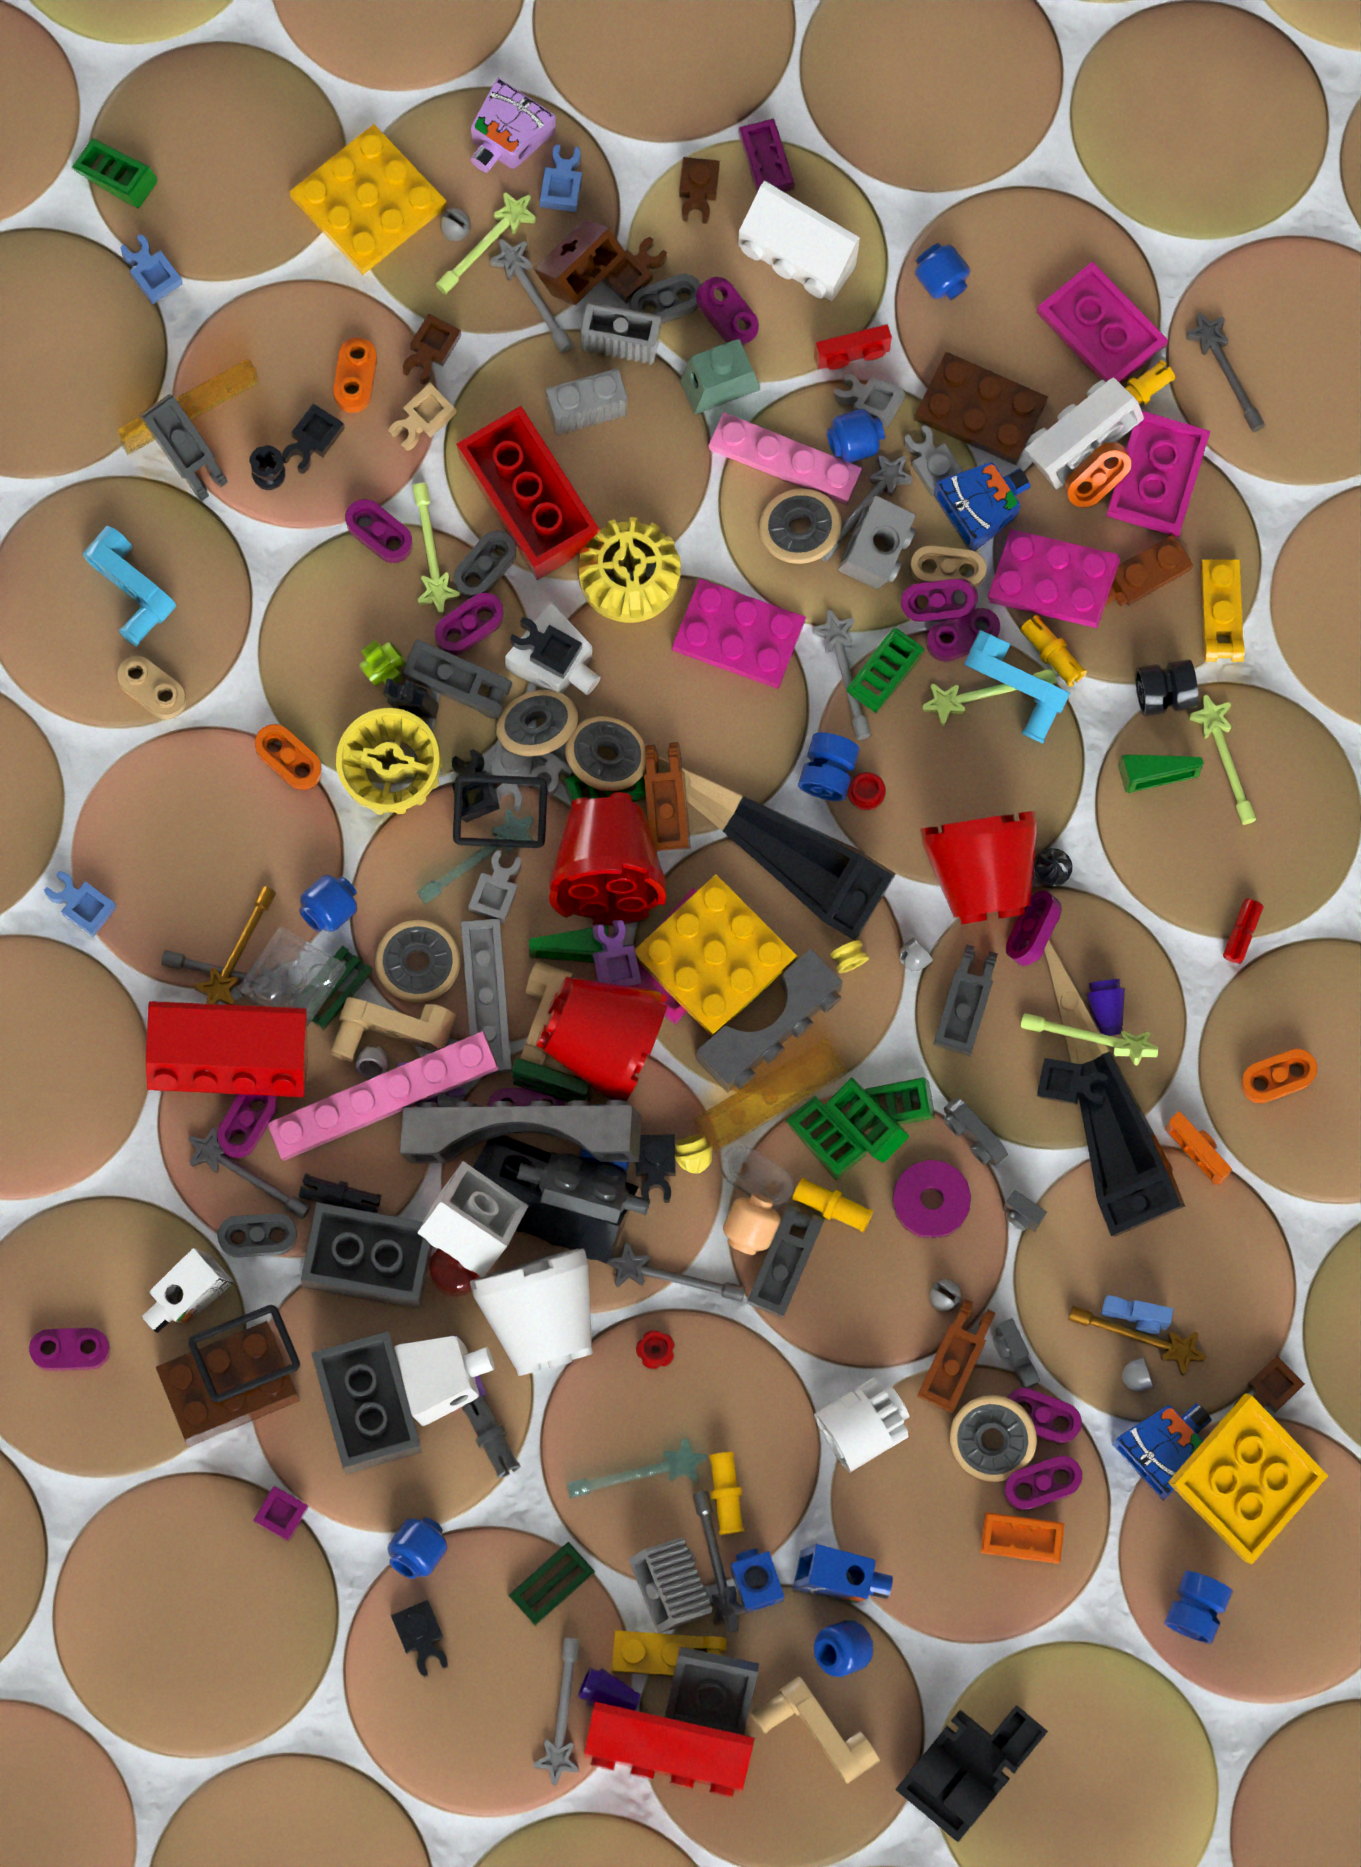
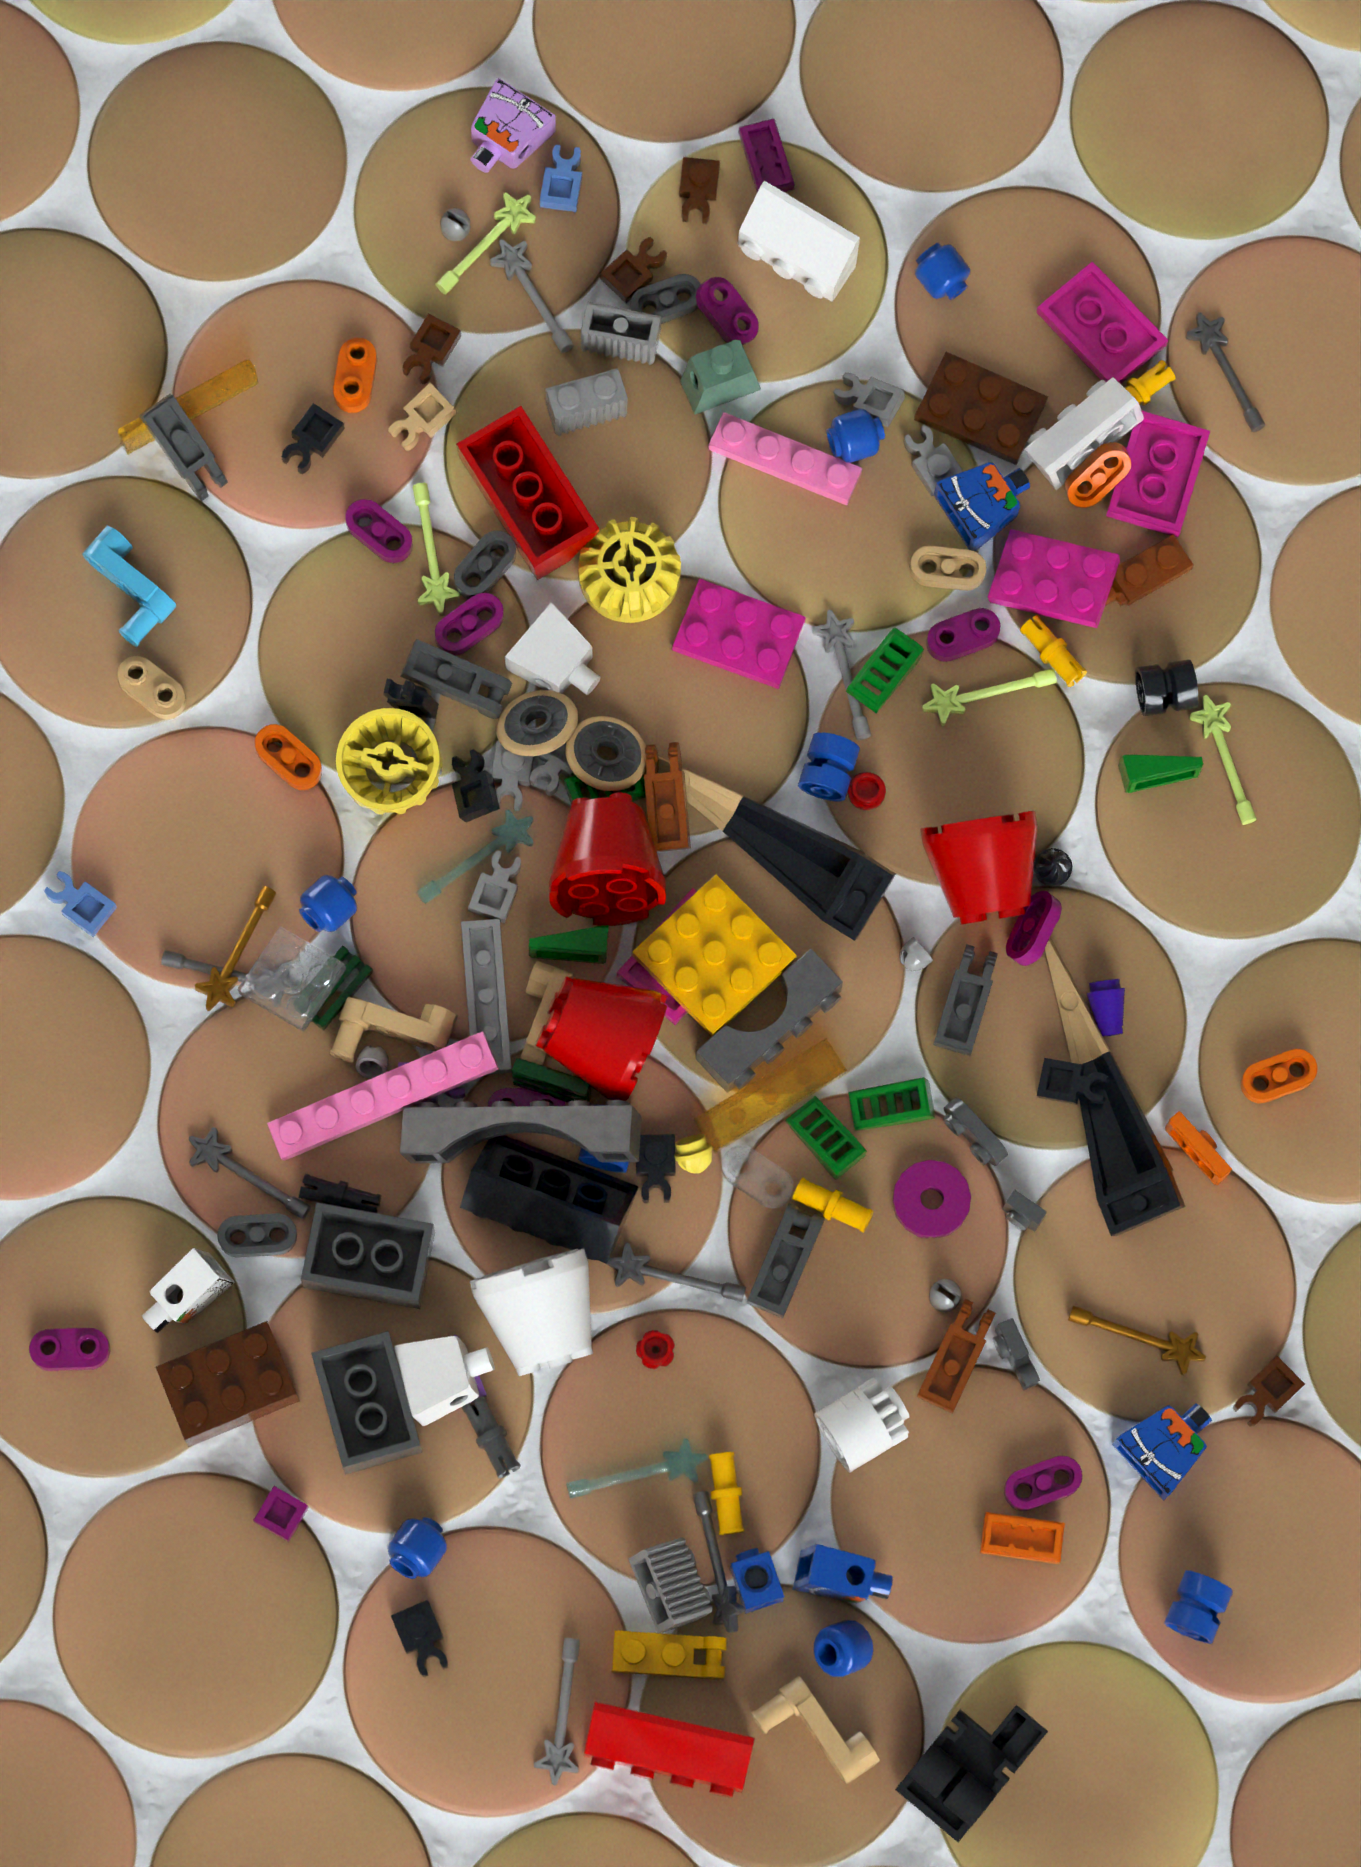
(135, 184): green slope -> none
(152, 273): medium blue plate -> none
(226, 1049): red slope -> none
(245, 1121): magenta plate -> none
(256, 1382): black piece -> none
(263, 458): black bush -> none
(368, 199): yellow plate -> none
(382, 663): lime gear -> none
(422, 984): dark grey wheel -> none
(450, 1282): clear red head -> none
(472, 1219): white brick -> none
(500, 842): black piece -> none
(526, 1606): dark green tile -> none
(551, 650): black plate -> none
(580, 261): reddish brown brick -> none
(583, 1187): dark grey plate -> none
(607, 1689): dark purple cone -> none
(616, 962): medium lavender plate -> none
(712, 1690): dark grey plate -> none
(751, 1224): light nougat head -> none
(806, 546): wheel -> none
(841, 350): red plate -> none
(849, 956): light yellow bush -> none
(861, 556): light grey brick -> none
(884, 1137): green slope -> none
(887, 477): light grey piece -> none
(940, 599): magenta plate -> none
(988, 657): medium azure beam -> none
(1010, 1420): dark grey wheel -> none
(1044, 1411): magenta plate -> none
(1127, 1045): yellowish green piece -> none
(1137, 1376): light grey hinge -> none
(1146, 1316): medium blue plate -> none
(1222, 609): yellow plate -> none
(1245, 926): red piece -> none
(1248, 1478): yellow plate -> none

